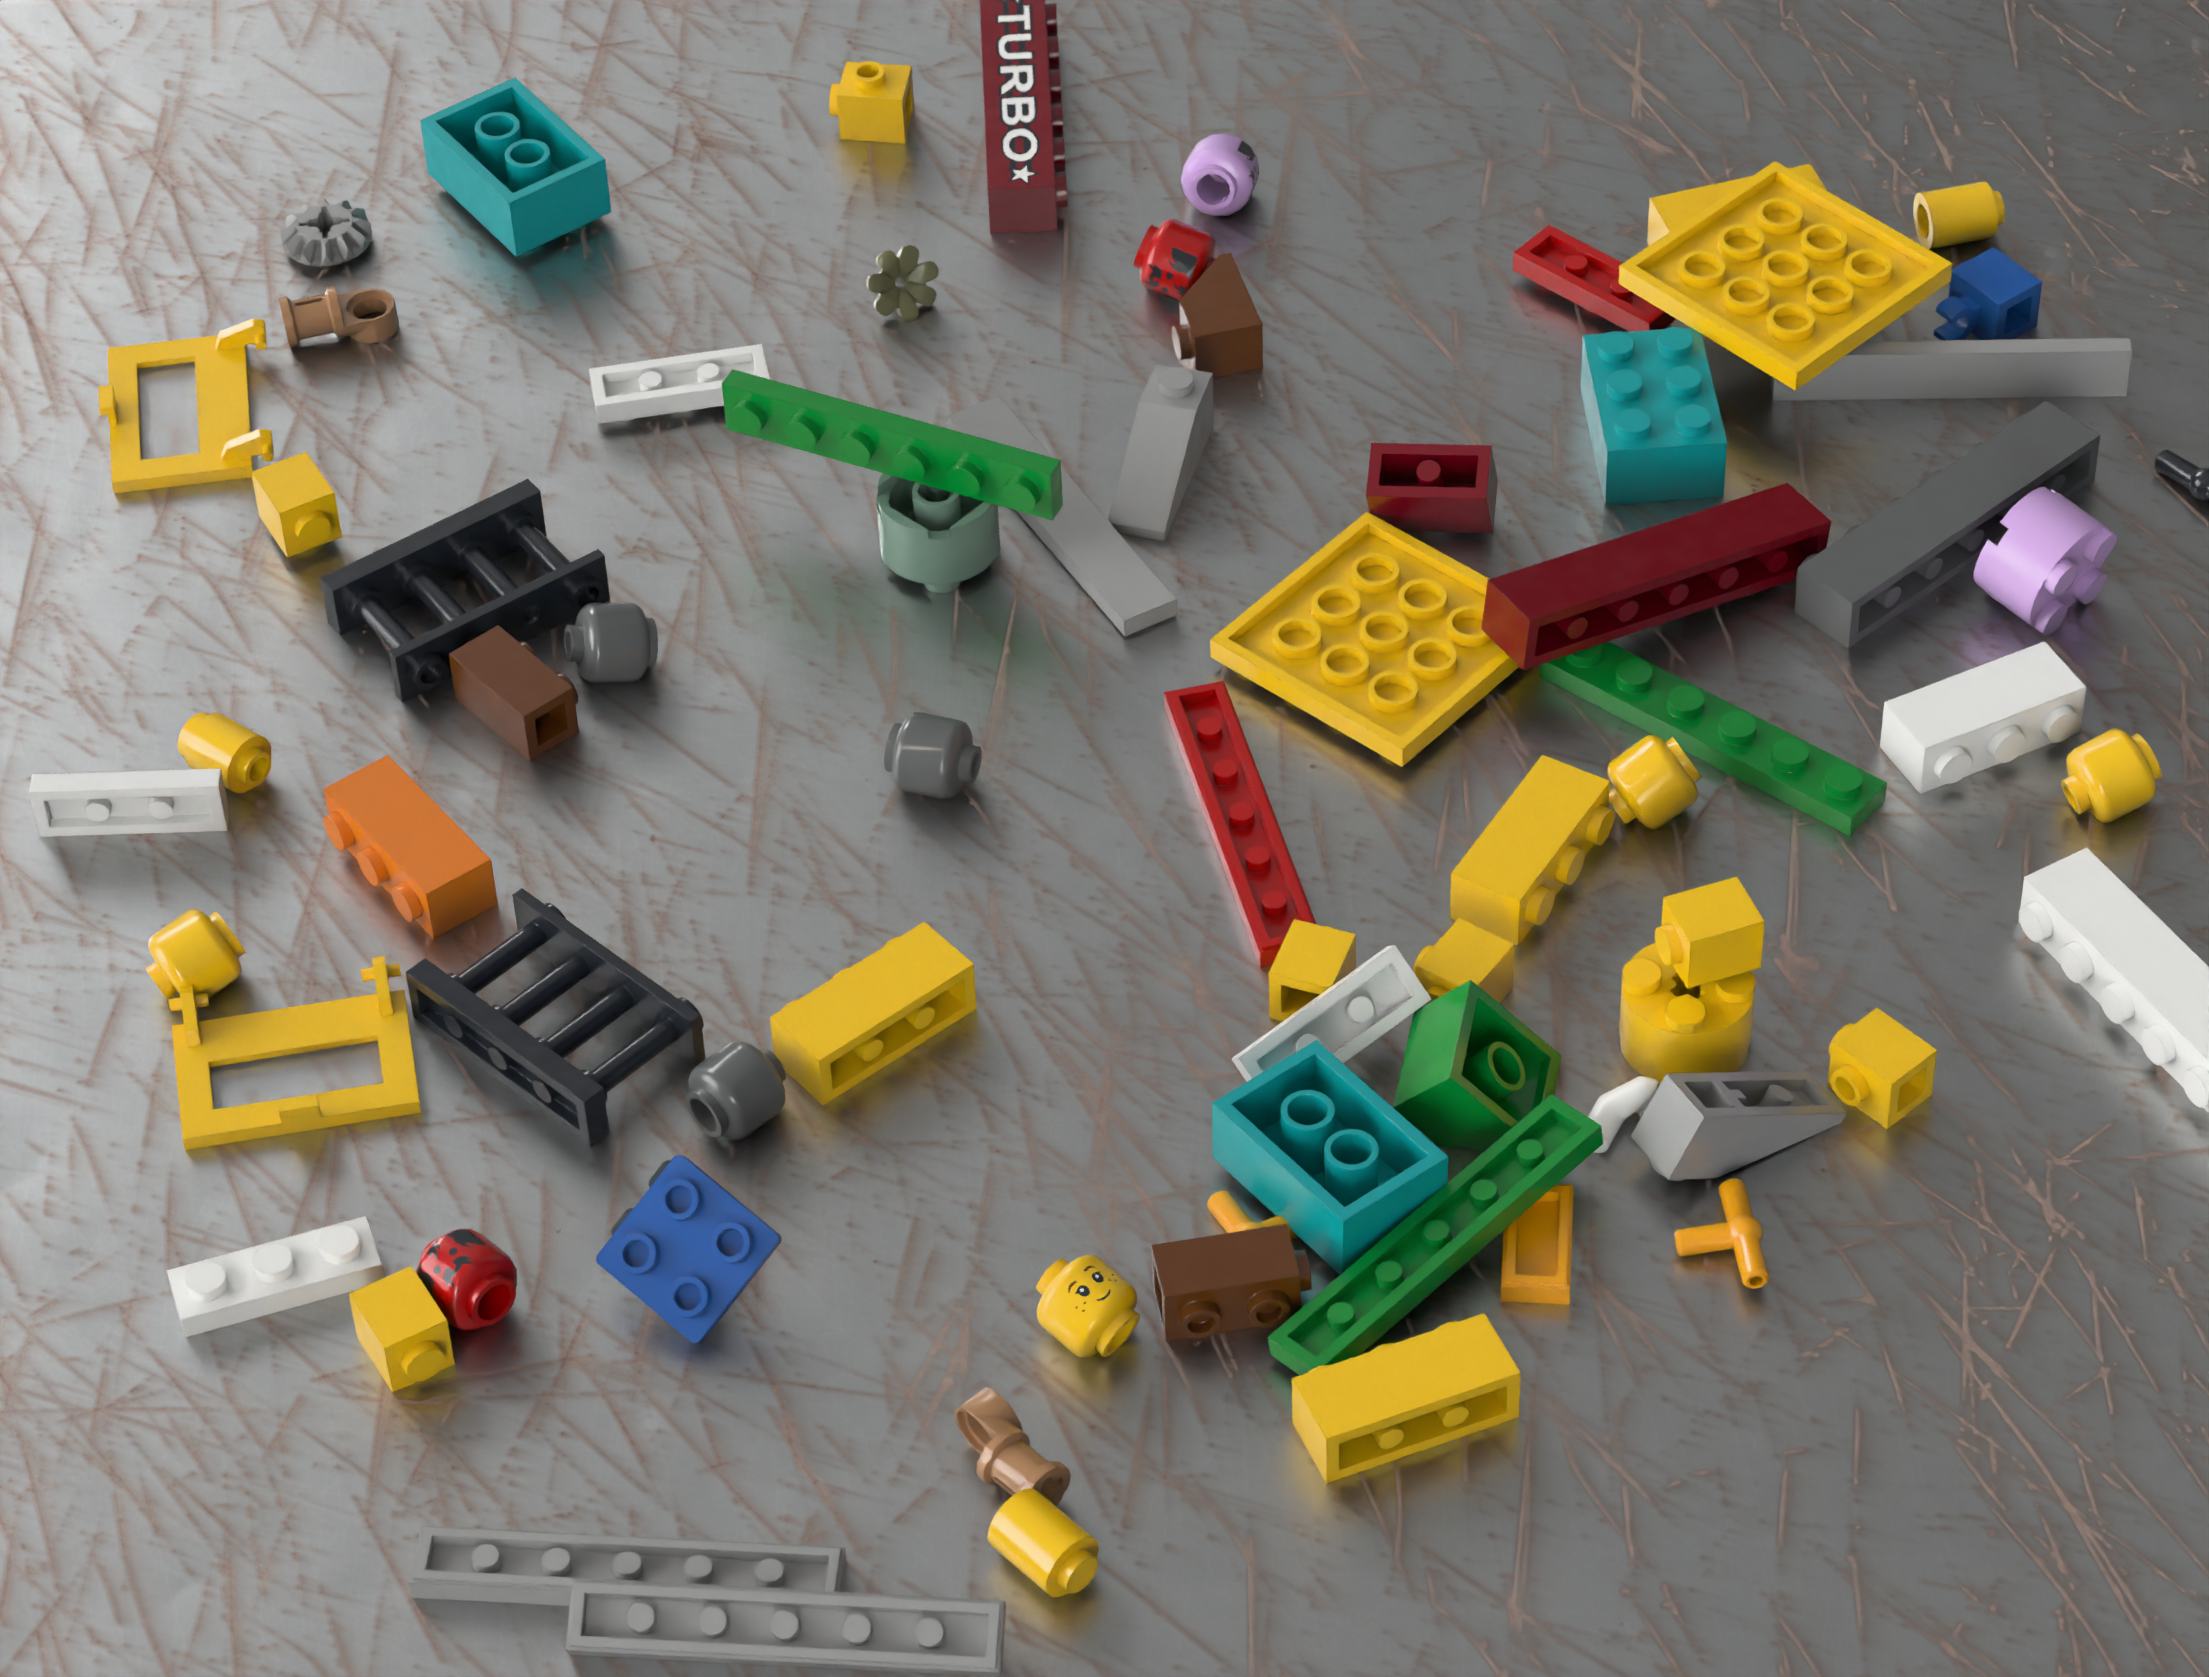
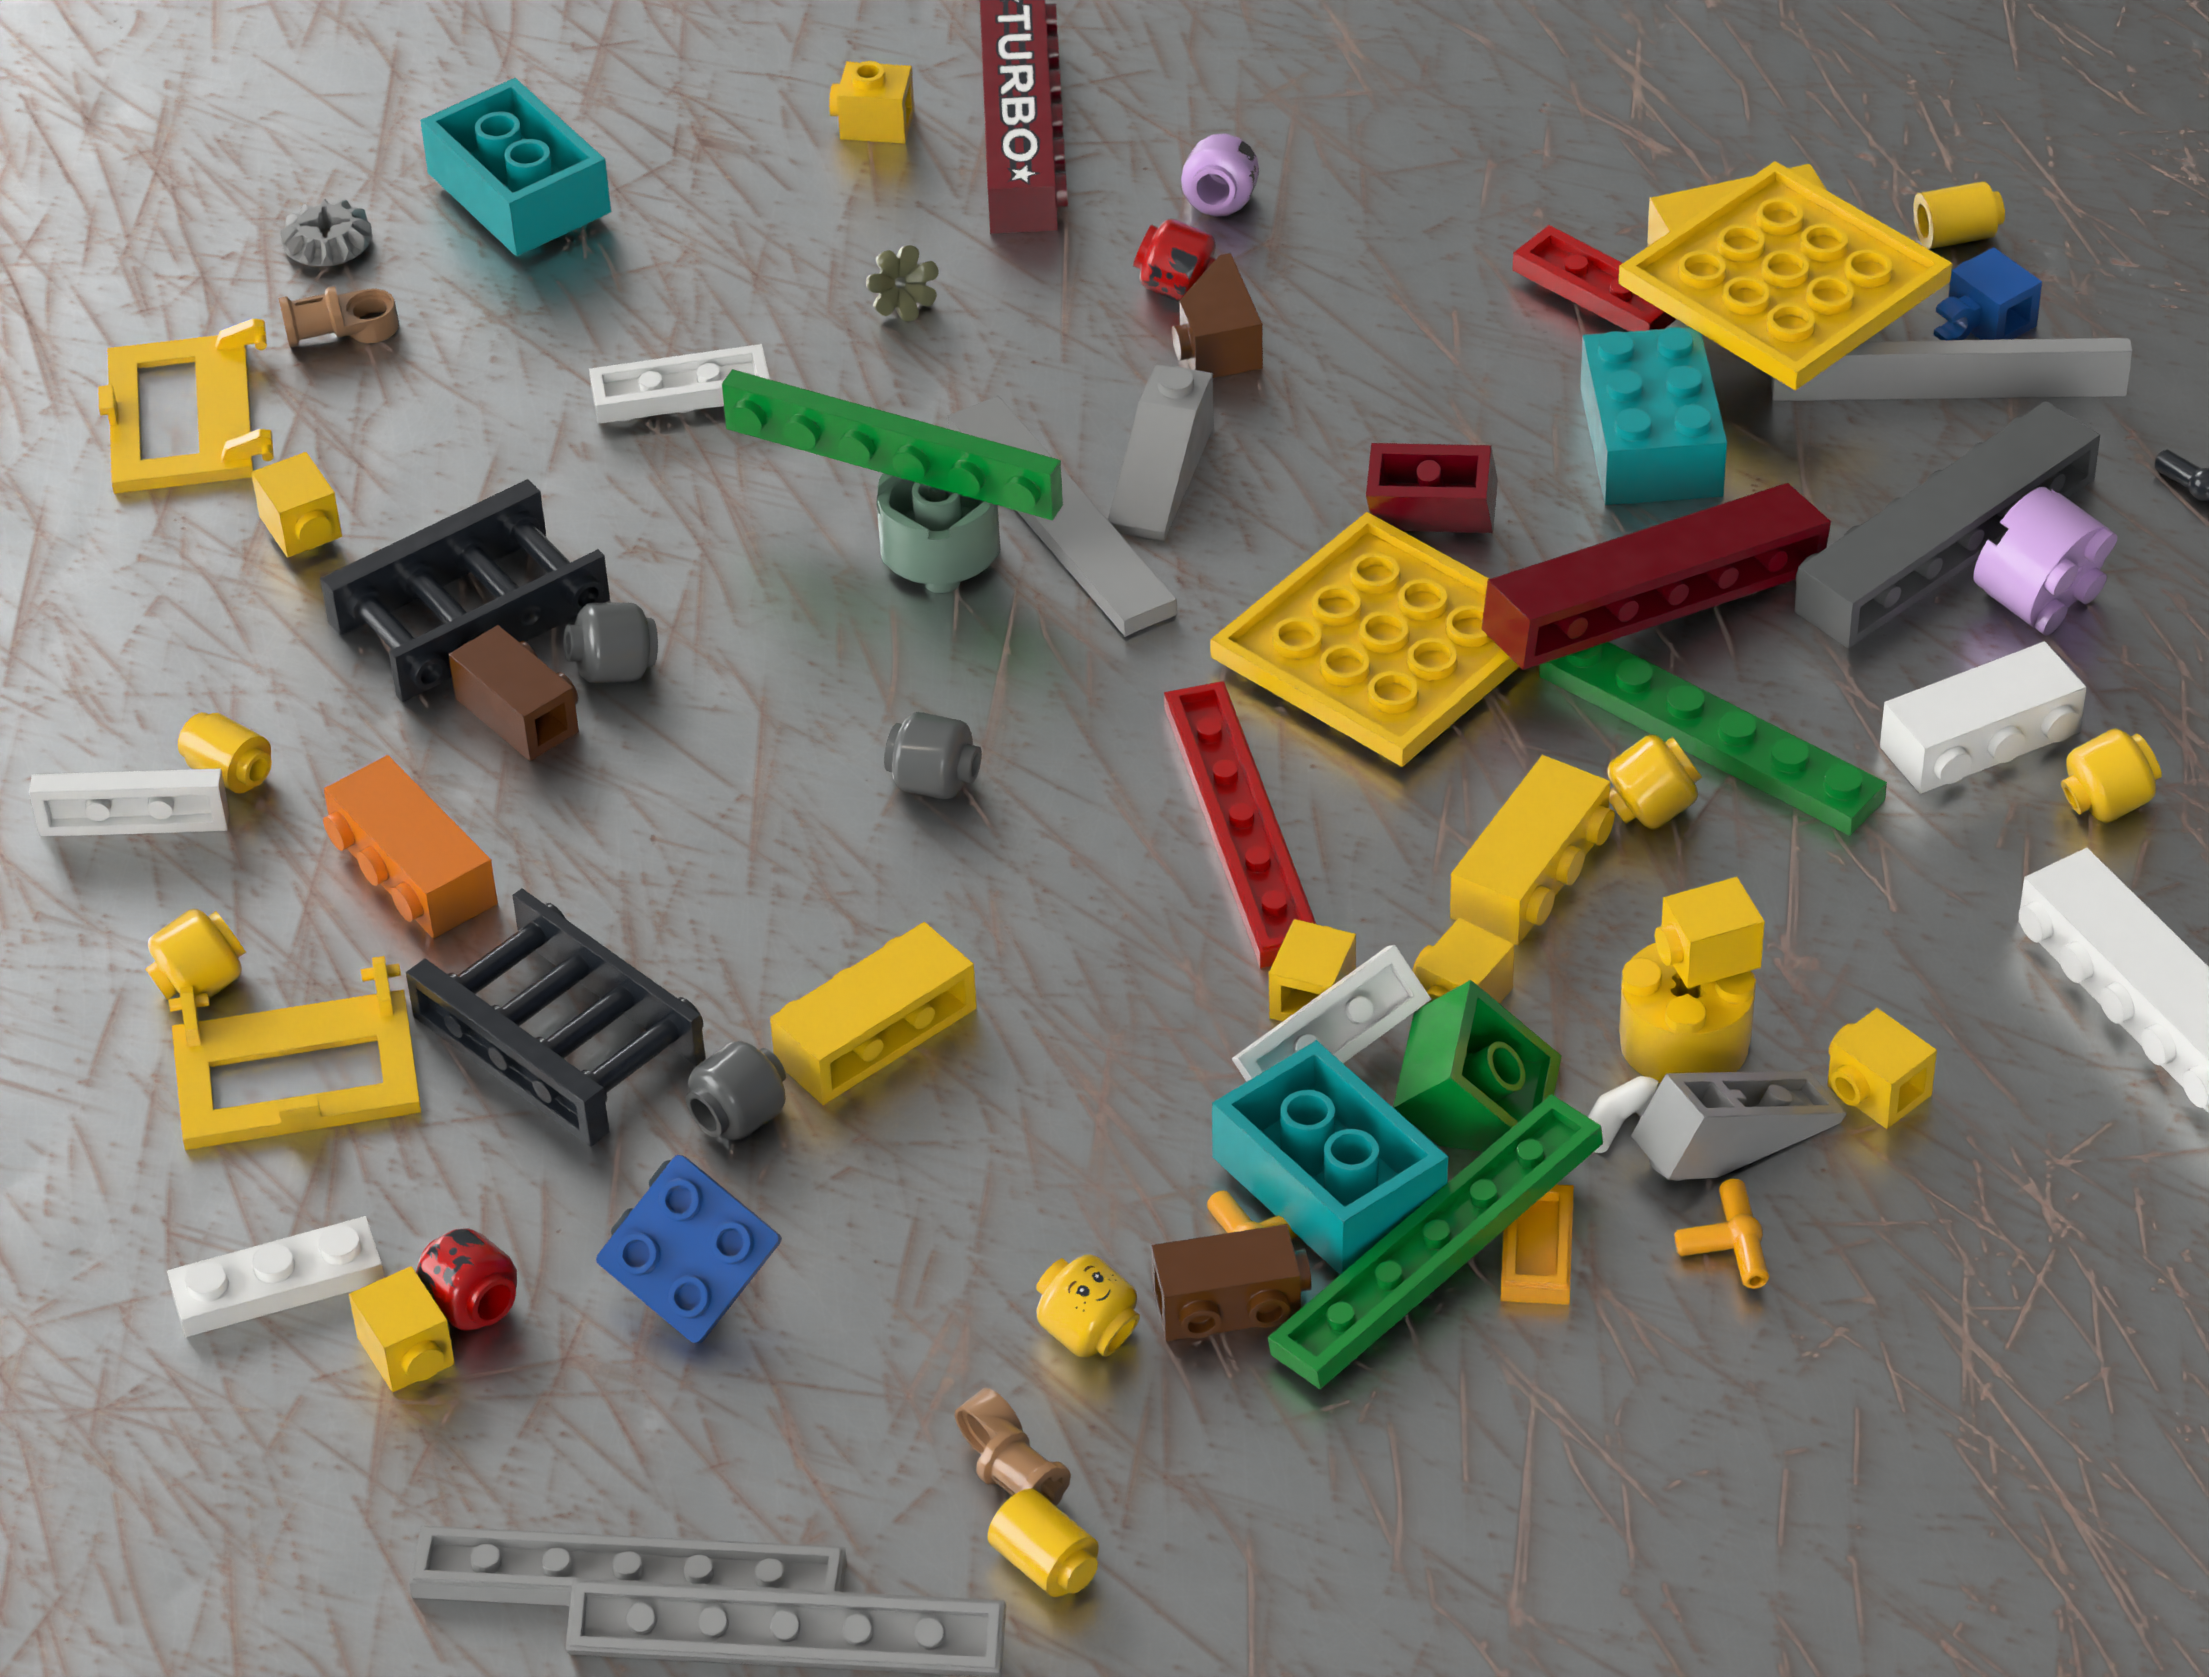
(1405, 1397): yellow brick -> none

